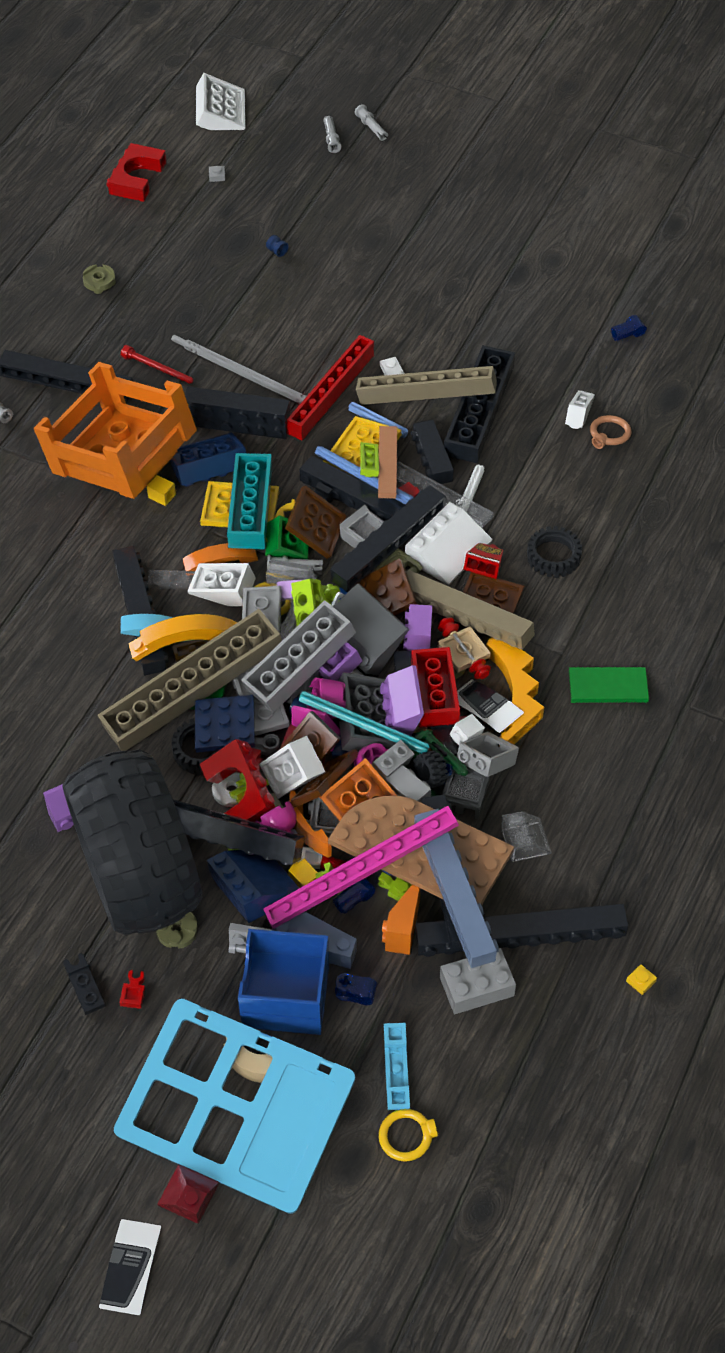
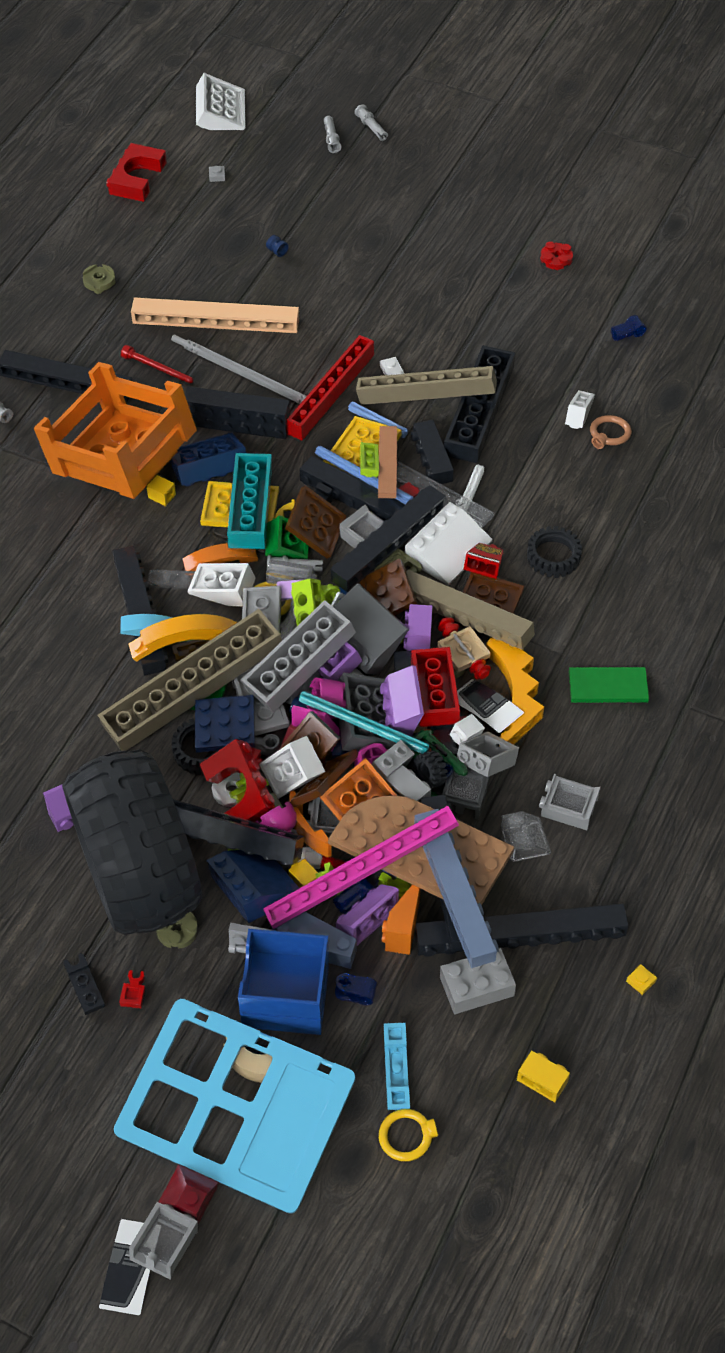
(163, 1239): none -> window
(215, 315): none -> light nougat brick
(369, 913): none -> medium lavender slope
(543, 1076): none -> yellow brick
(564, 254): none -> red plate
(569, 802): none -> light grey window

